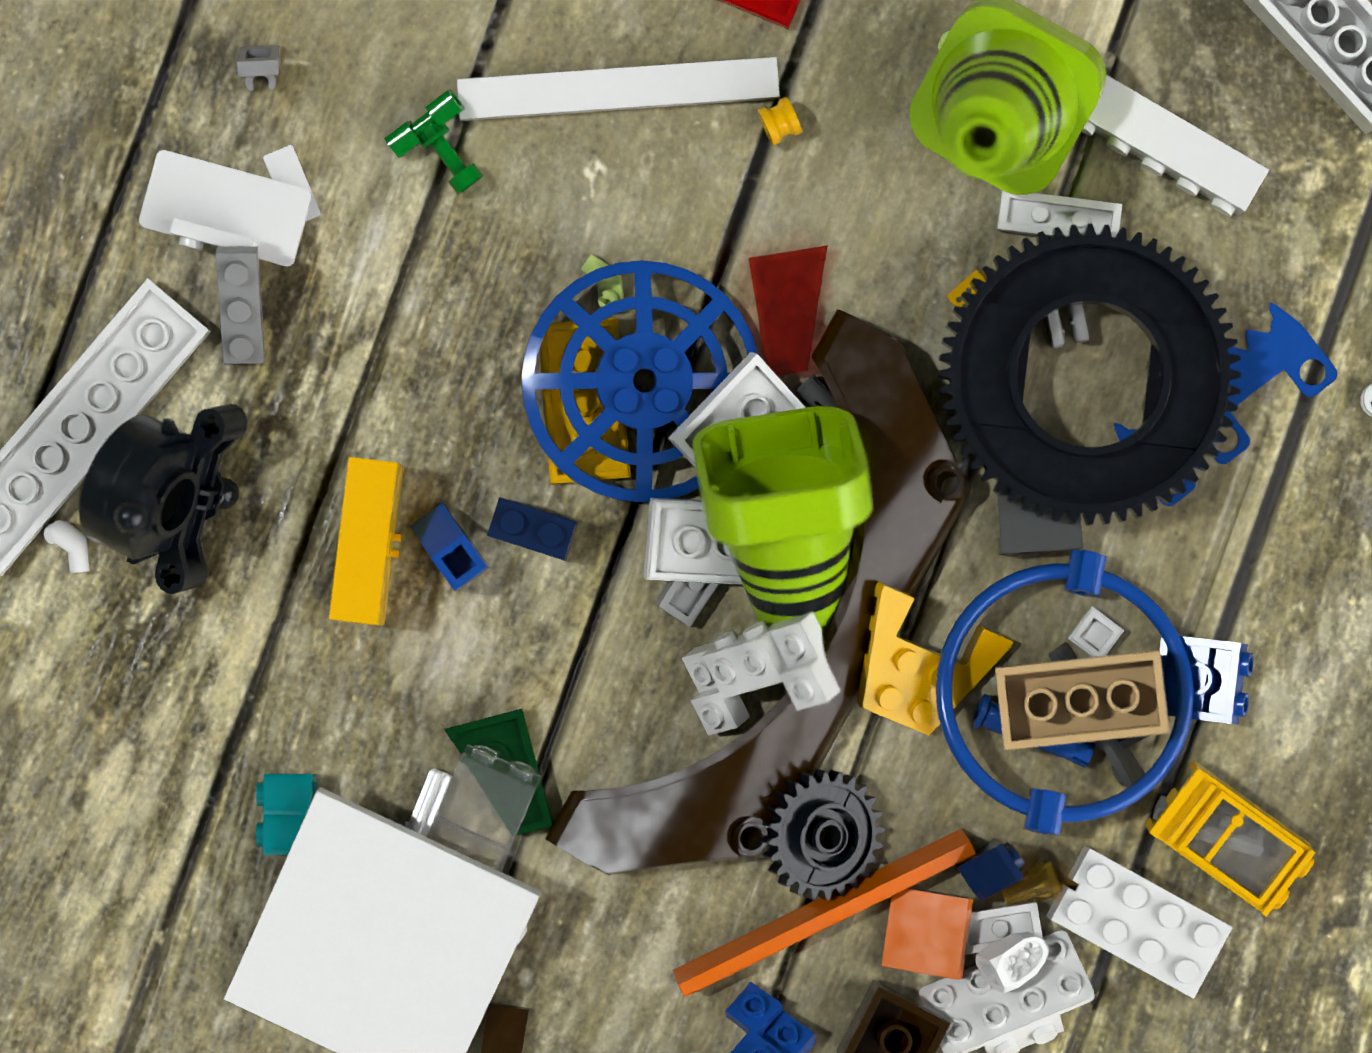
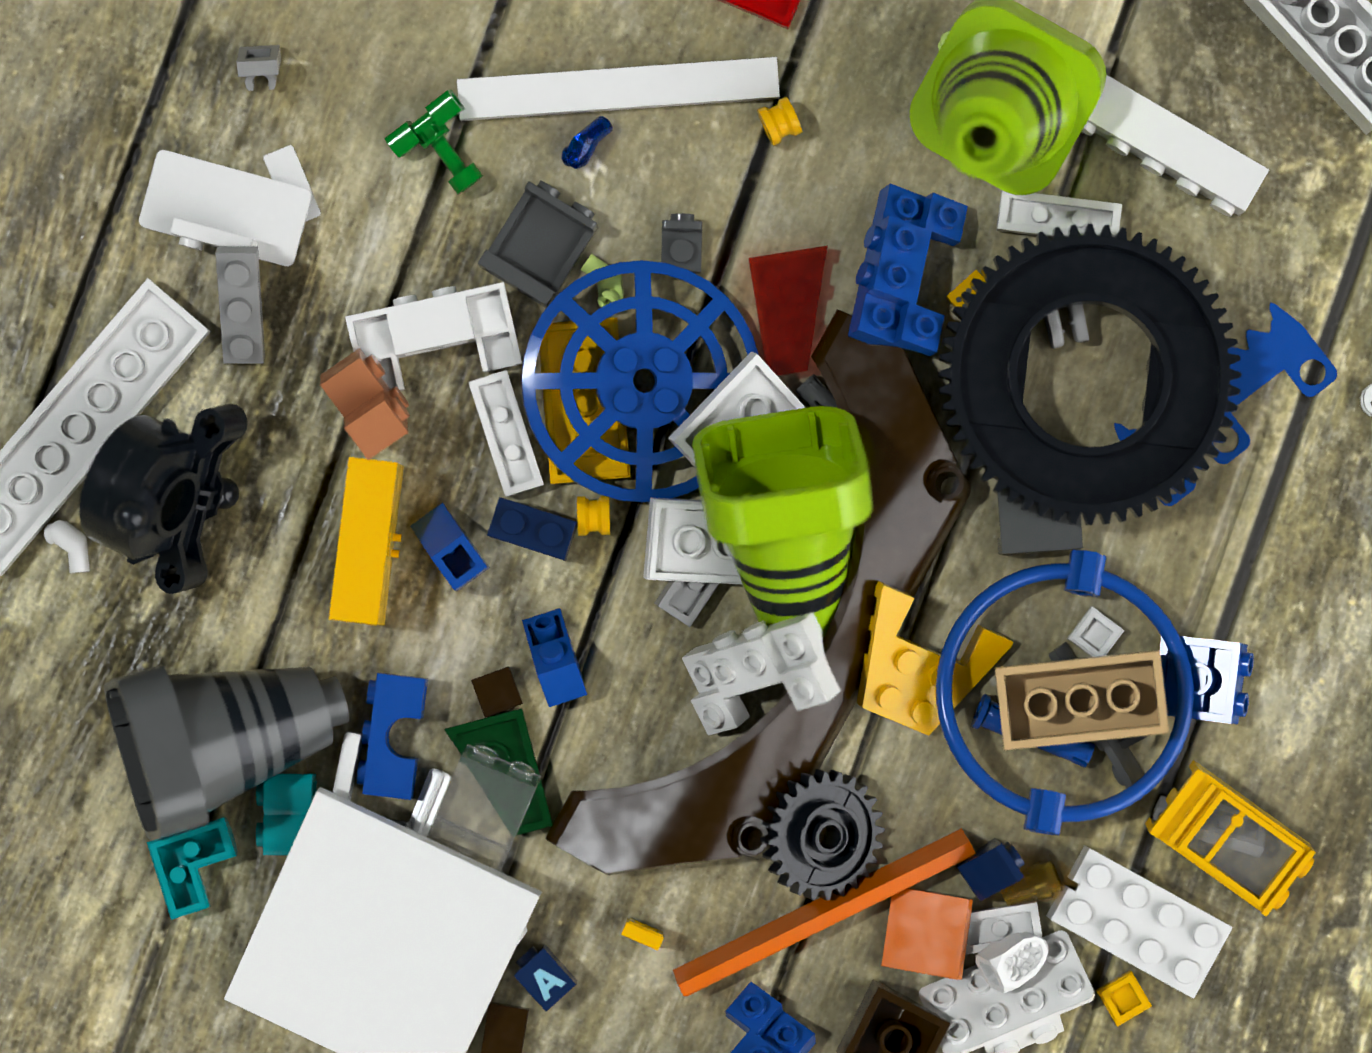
(179, 860): none -> teal brick
(215, 735): none -> dark grey cone
(348, 764): none -> white tile
(370, 409): none -> nougat brick
(386, 771): none -> blue arch
(436, 324): none -> white bracket
(497, 691): none -> dark brown tile
(506, 433): none -> white plate
(539, 243): none -> dark grey panel
(544, 976): none -> dark blue brick
(554, 657): none -> blue slope
(584, 143): none -> clear blue arm
(593, 515): none -> yellow wheel
(643, 933): none -> yellow tile
(682, 242): none -> dark grey bracket
(895, 265): none -> blue bracket
(1123, 998): none -> yellow tile

